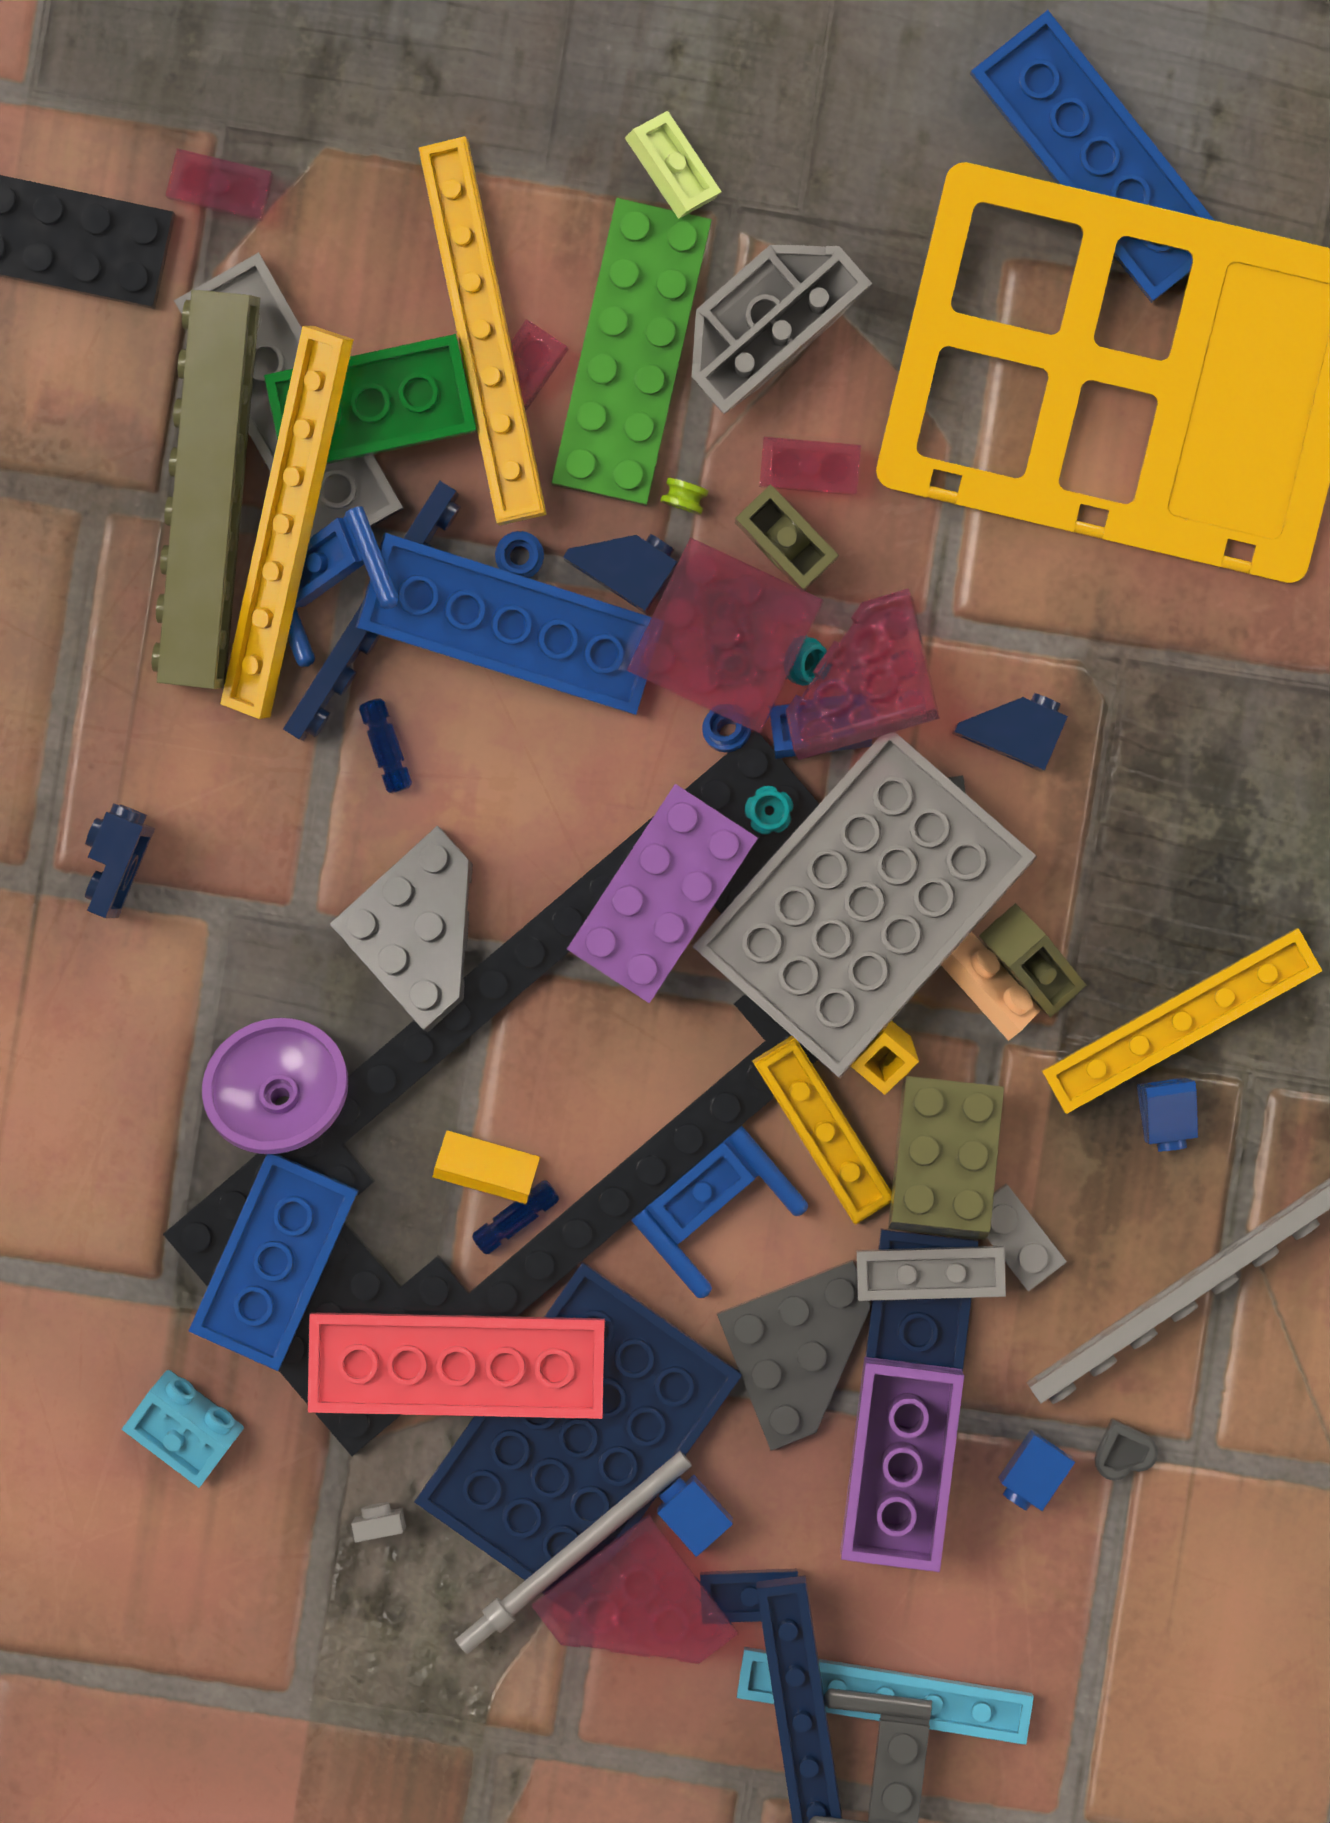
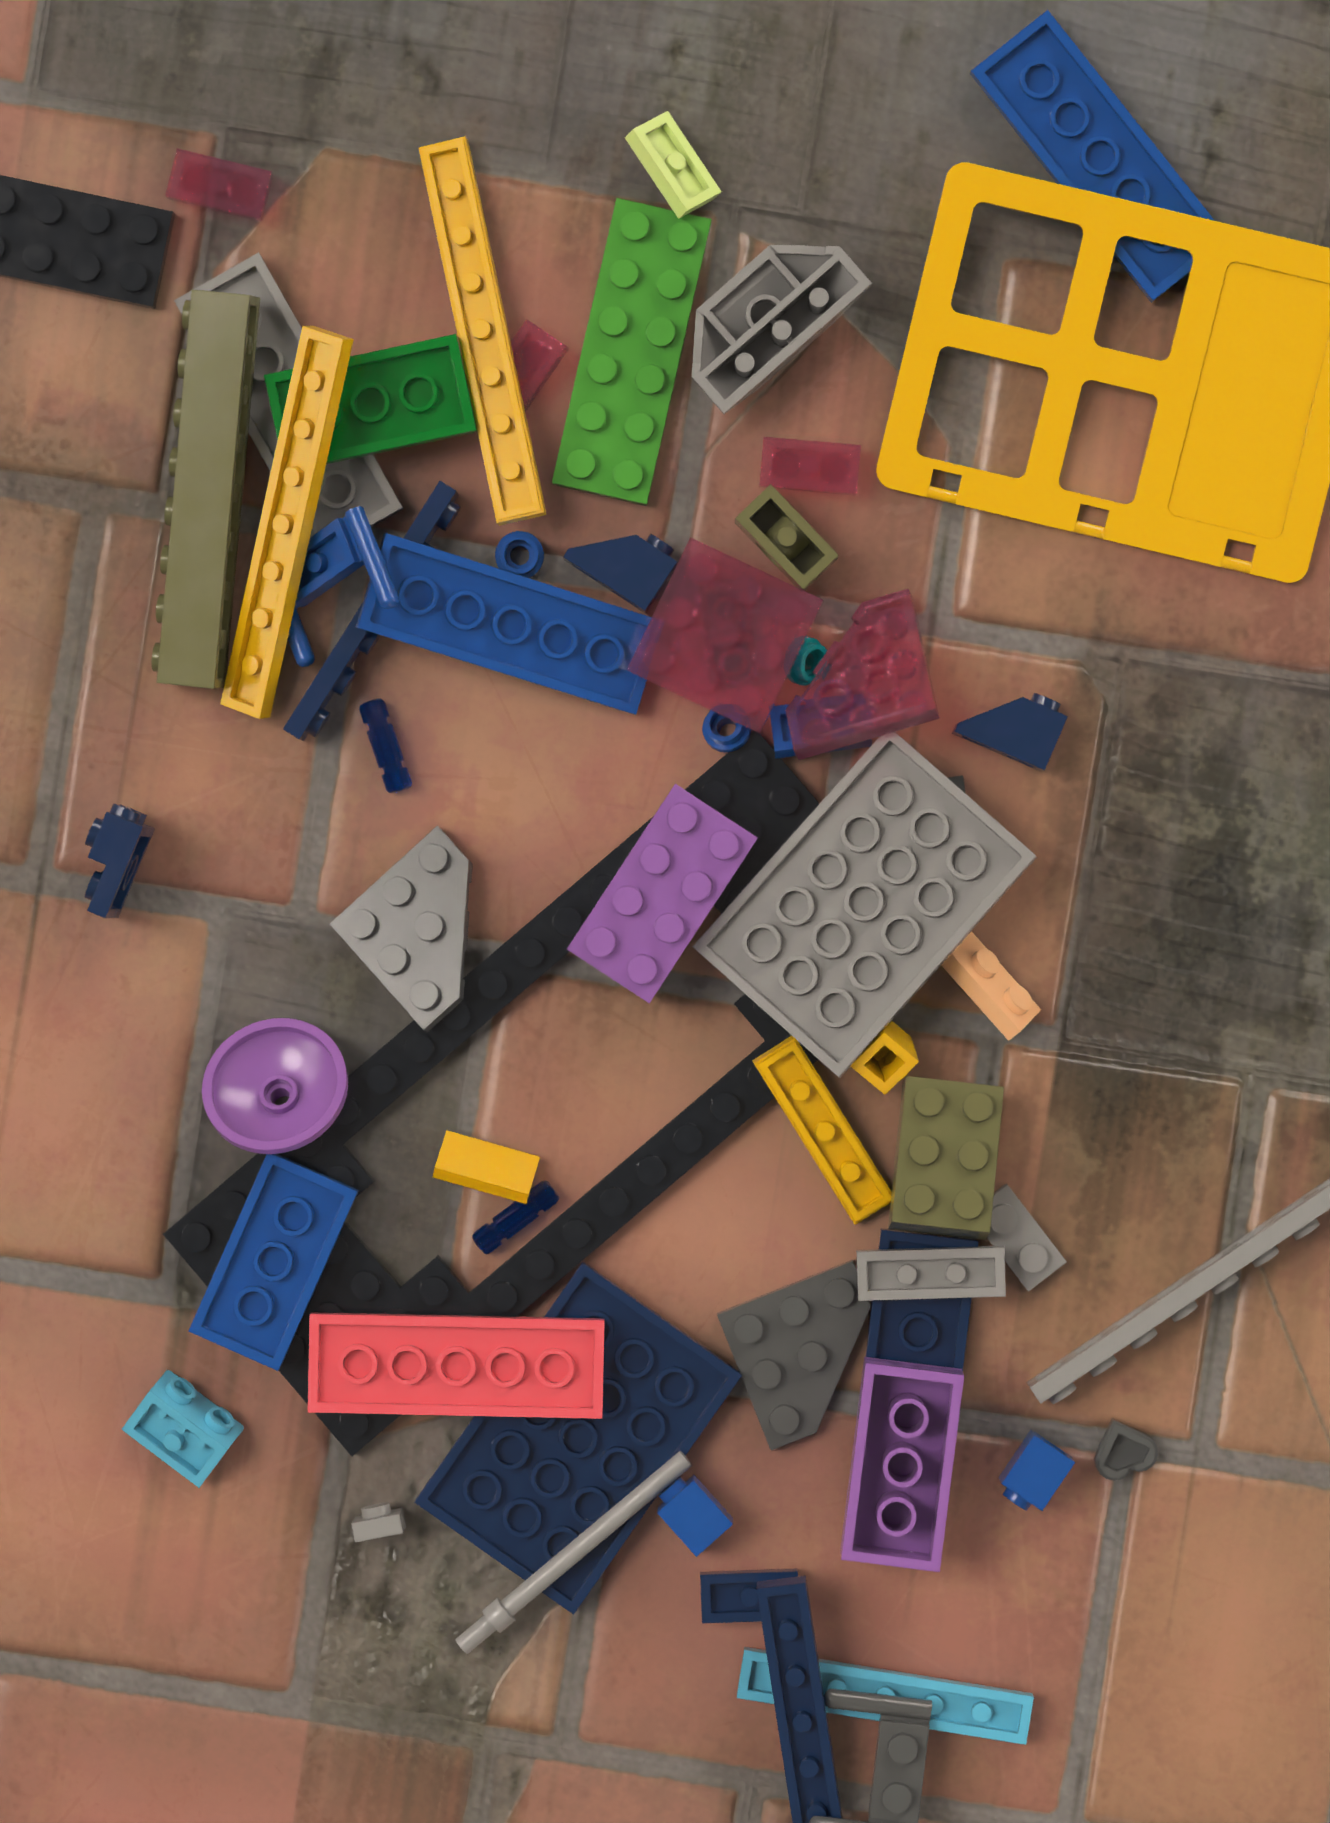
(636, 1602): clear pink plate -> none
(684, 496): lime bush -> none
(704, 1192): blue plate -> none
(766, 797): teal plate -> none
(1032, 960): olive slope -> none
(1168, 1112): blue slope -> none
(1181, 1020): yellow plate -> none

